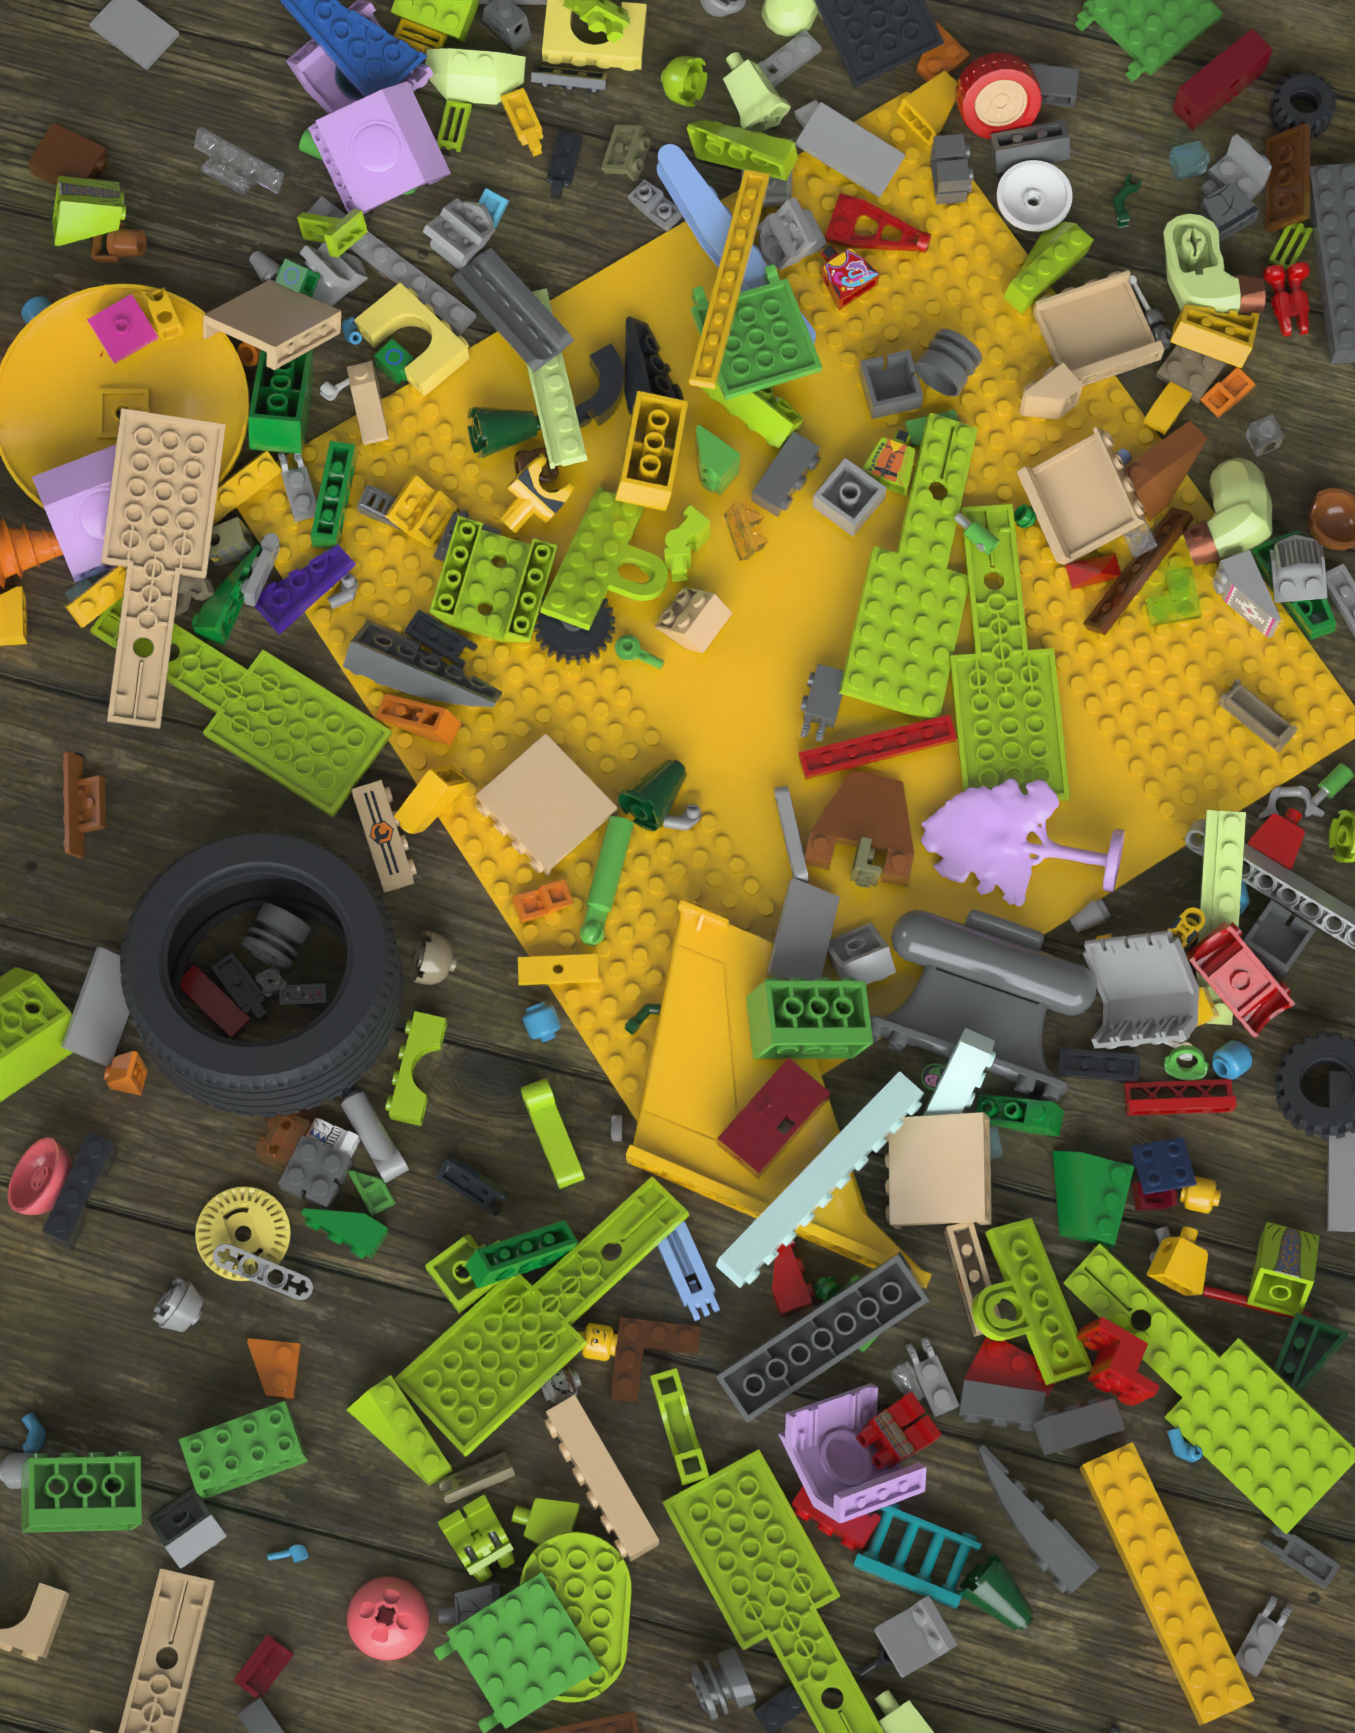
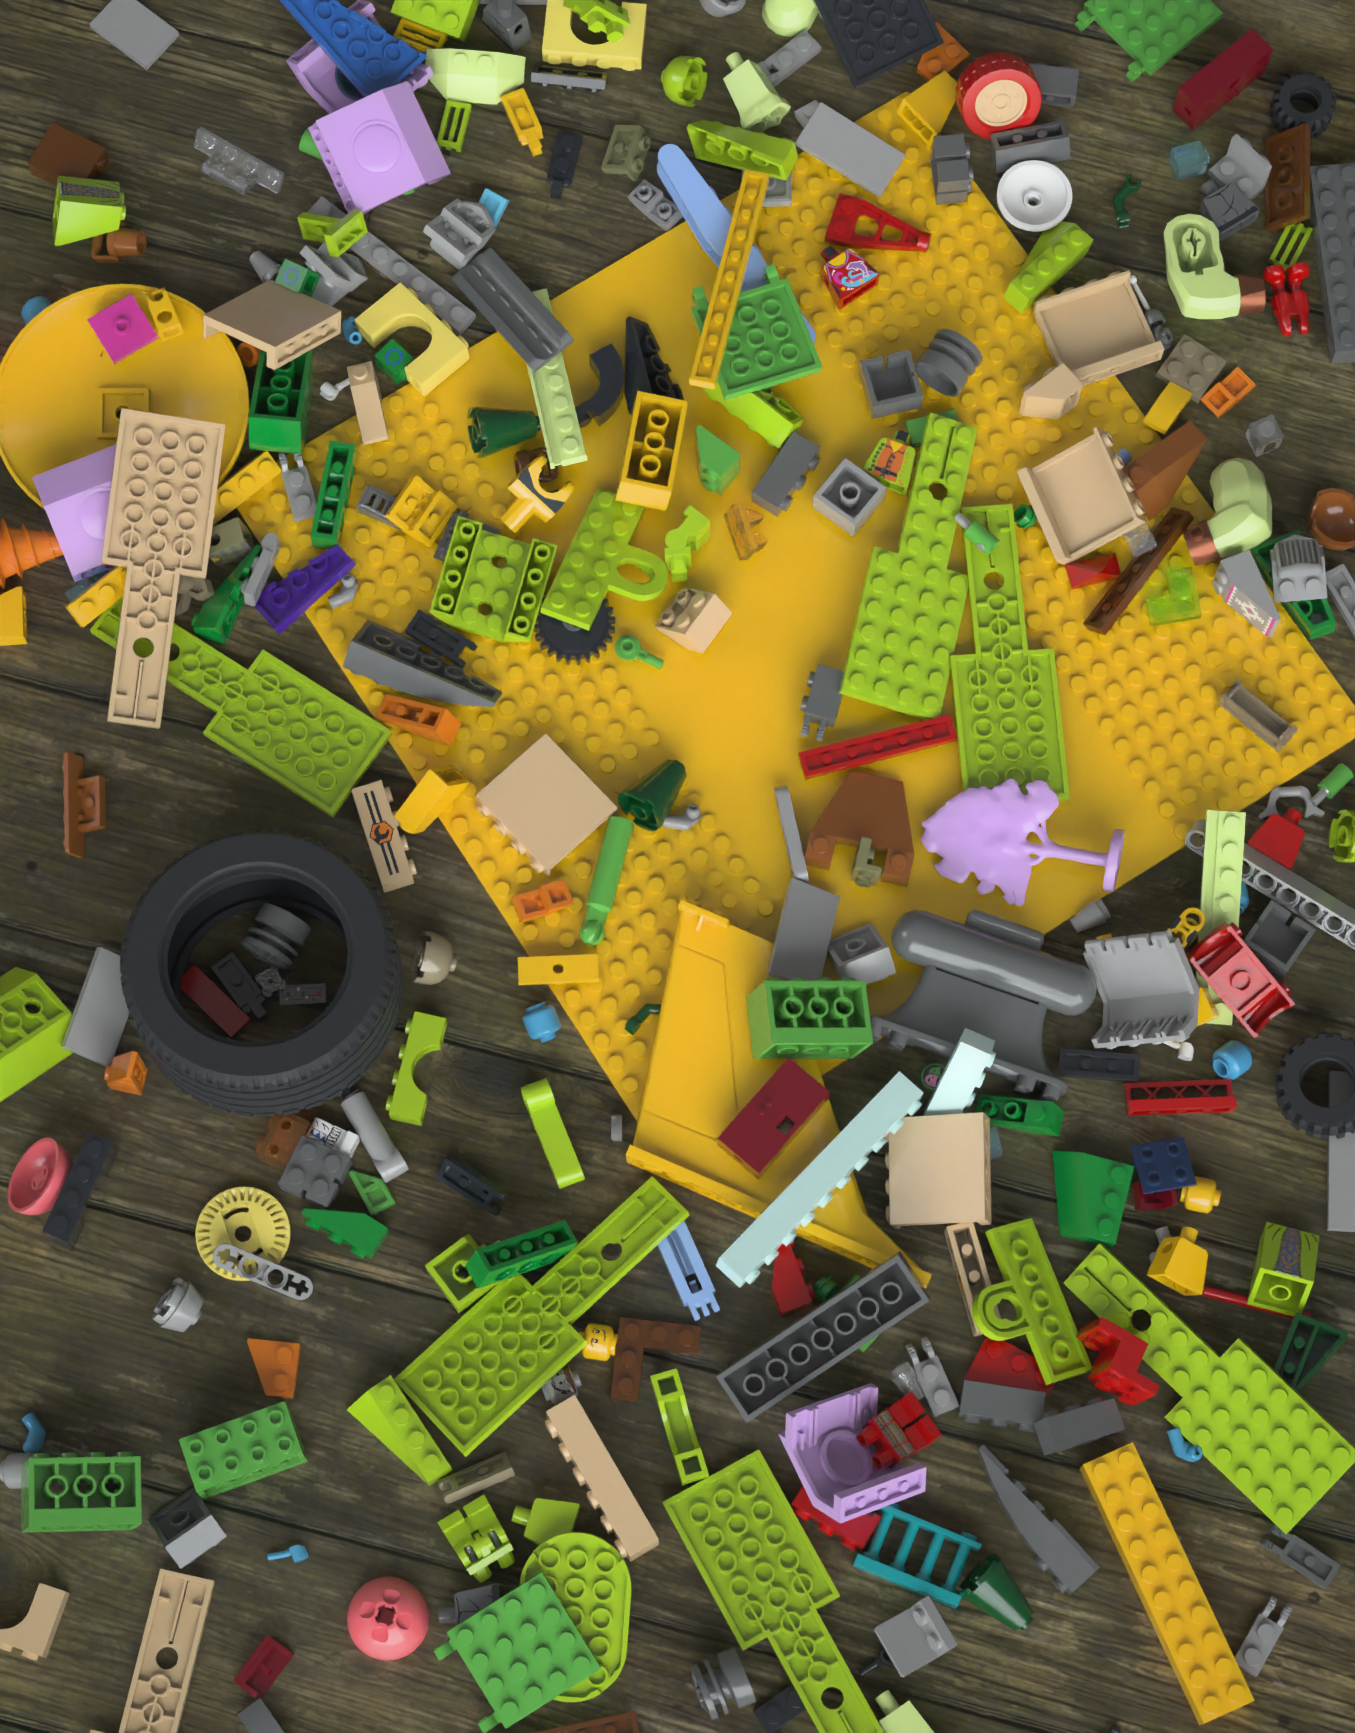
(789, 235): light grey piece -> none
(1195, 1073): bright green piece -> none
(1216, 334): yellow wedge -> none

